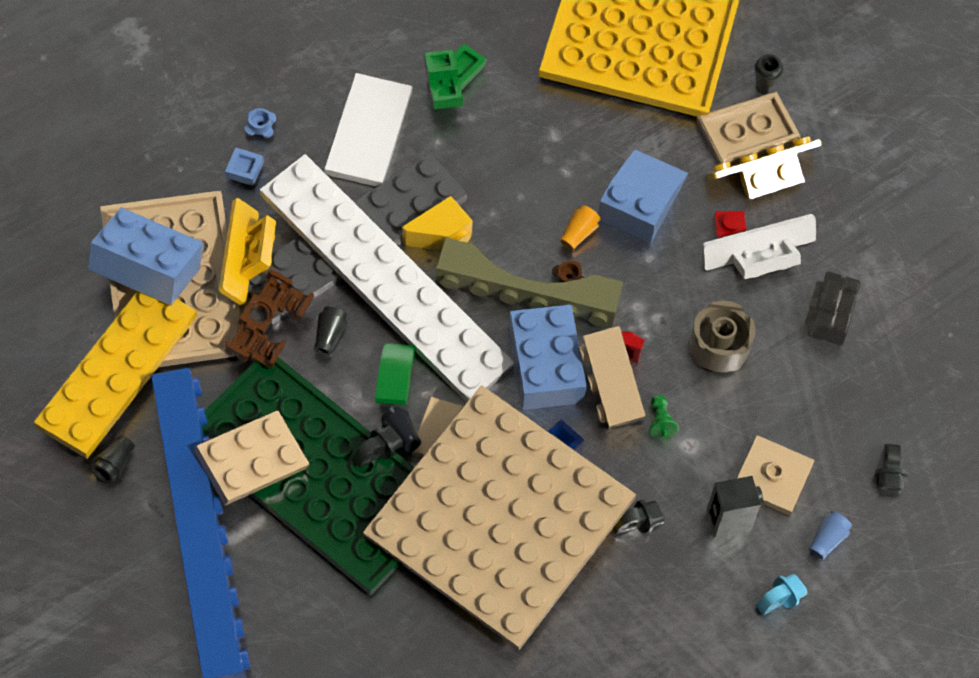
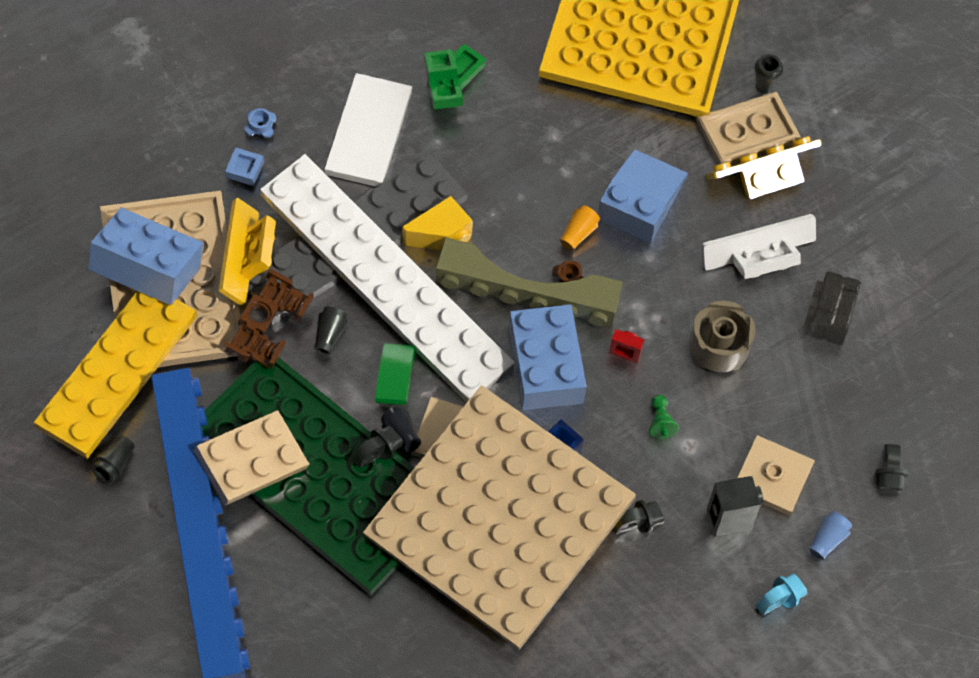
(612, 377): tan brick -> none
(729, 223): red plate -> none

